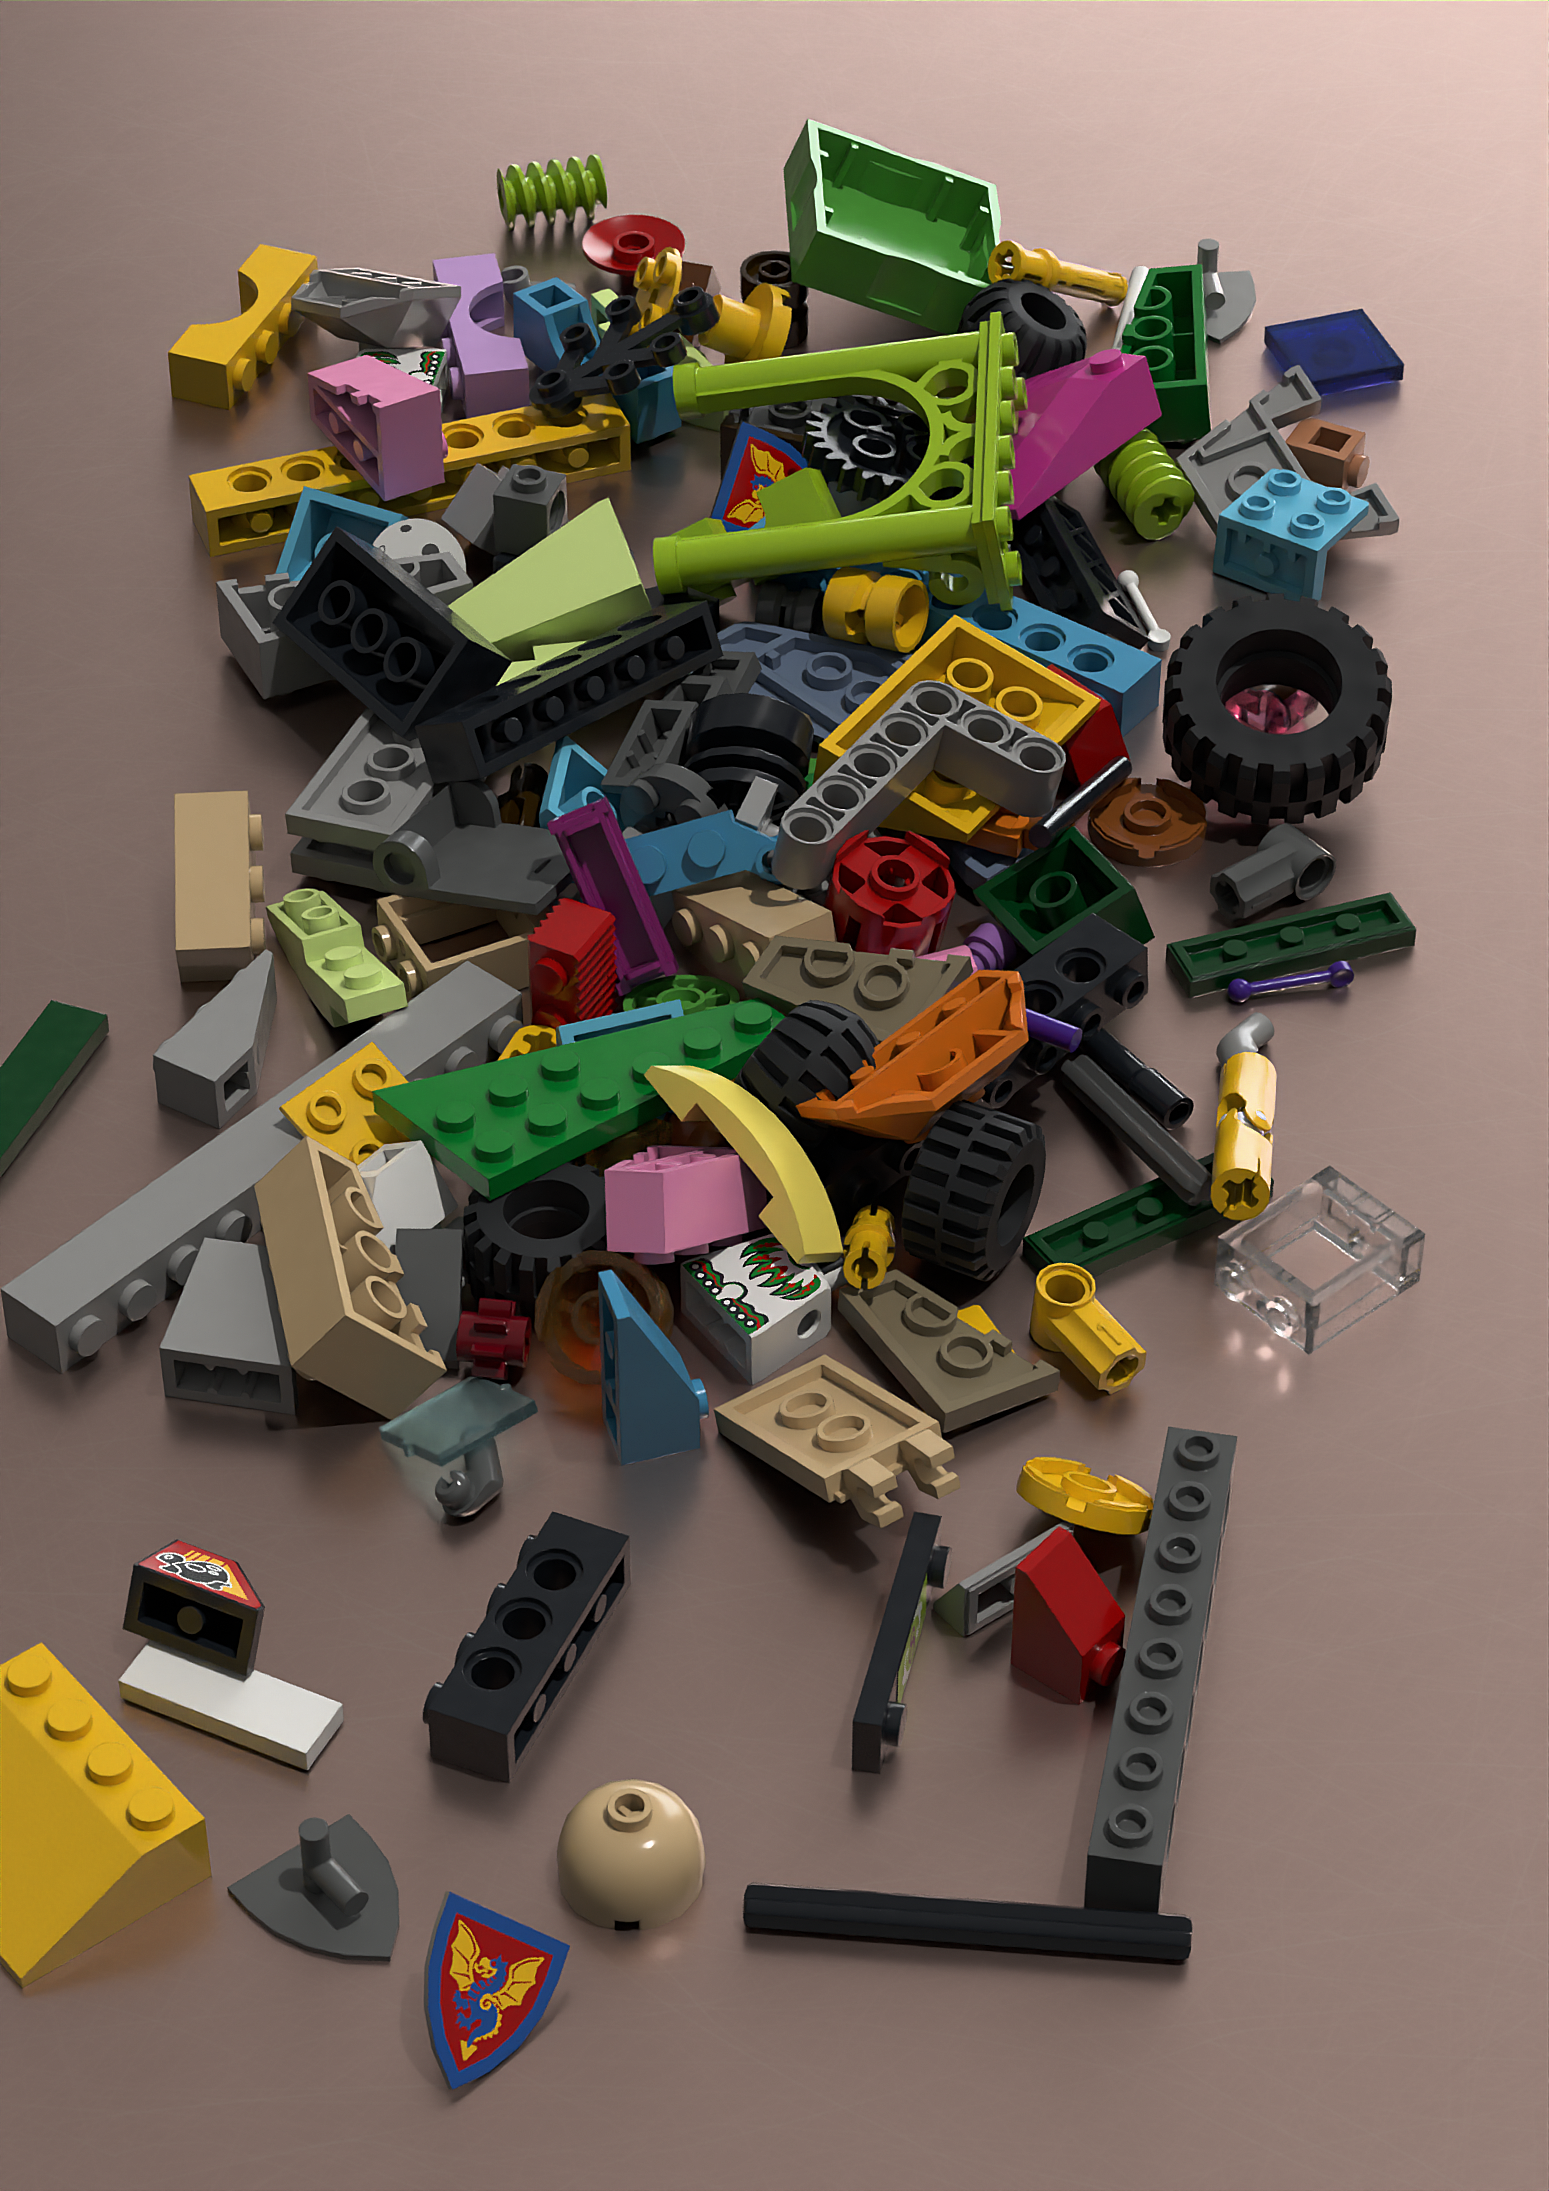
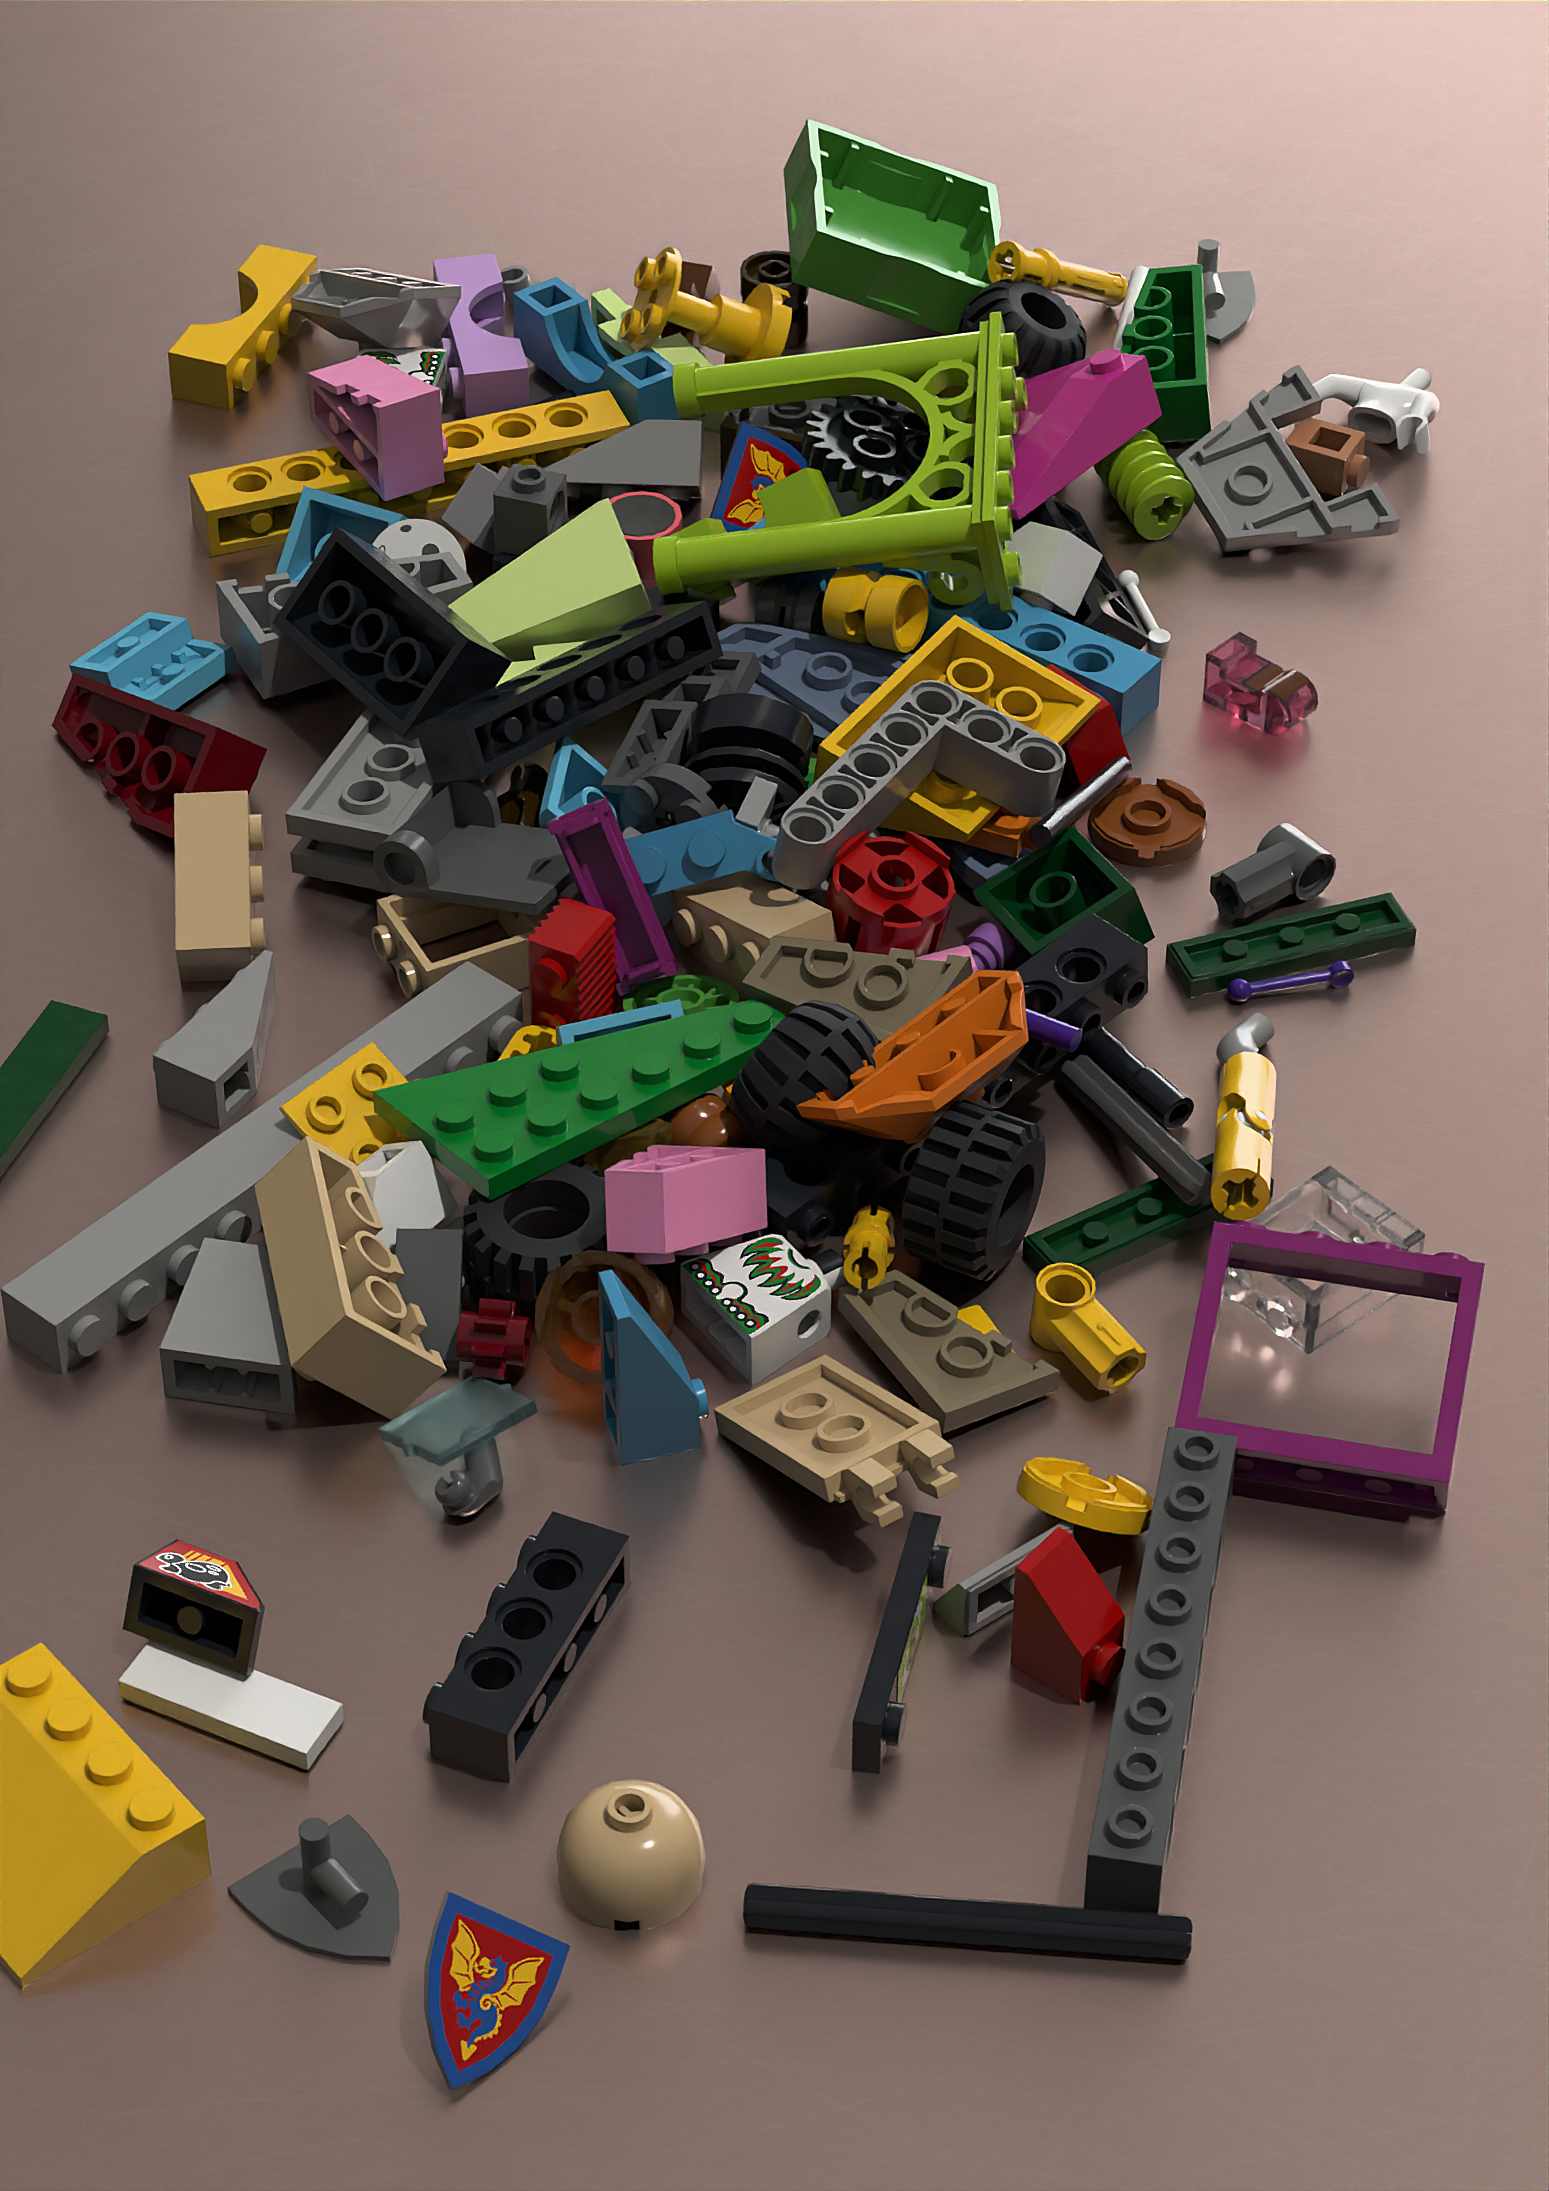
(151, 750): none -> dark red wedge
(157, 661): none -> medium azure slope
(331, 958): yellowish green slope -> none
(551, 190): lime piece -> none
(618, 355): black plant -> none
(624, 240): red dish -> none
(643, 519): none -> piece
(645, 457): none -> light grey slope
(800, 1207): light yellow slope -> none
(1054, 567): none -> white slope
(1282, 532): medium azure bracket -> none
(1289, 647): black tyre -> none
(1319, 1461): none -> magenta window
(1335, 351): clear blue tile -> none
(1386, 409): none -> white piece

